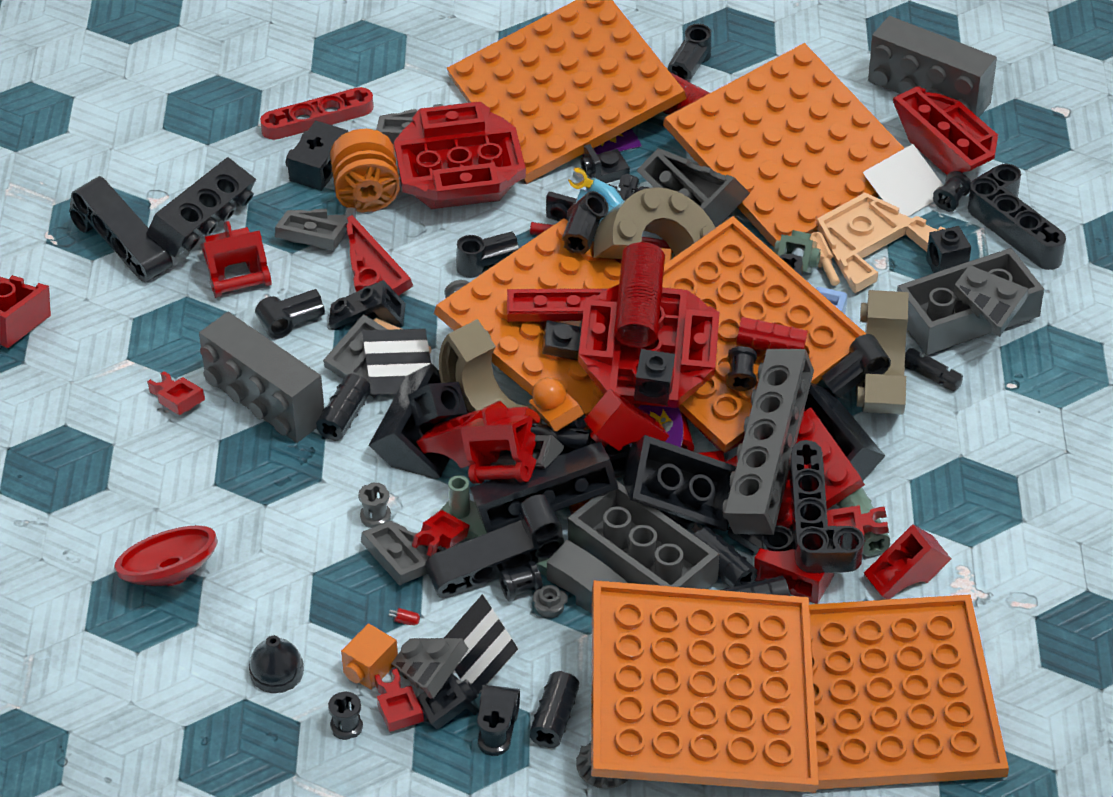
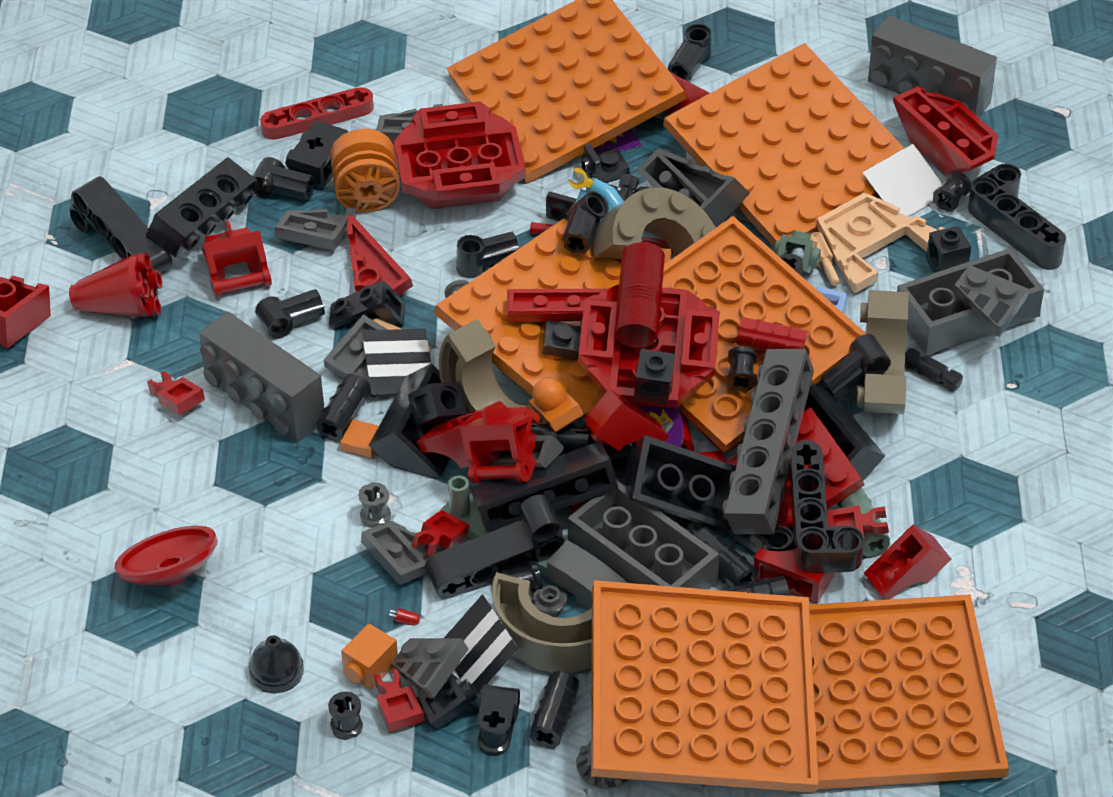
(120, 289): none -> red cone
(275, 178): none -> black piece
(358, 437): none -> orange tile
(542, 640): none -> dark tan brick

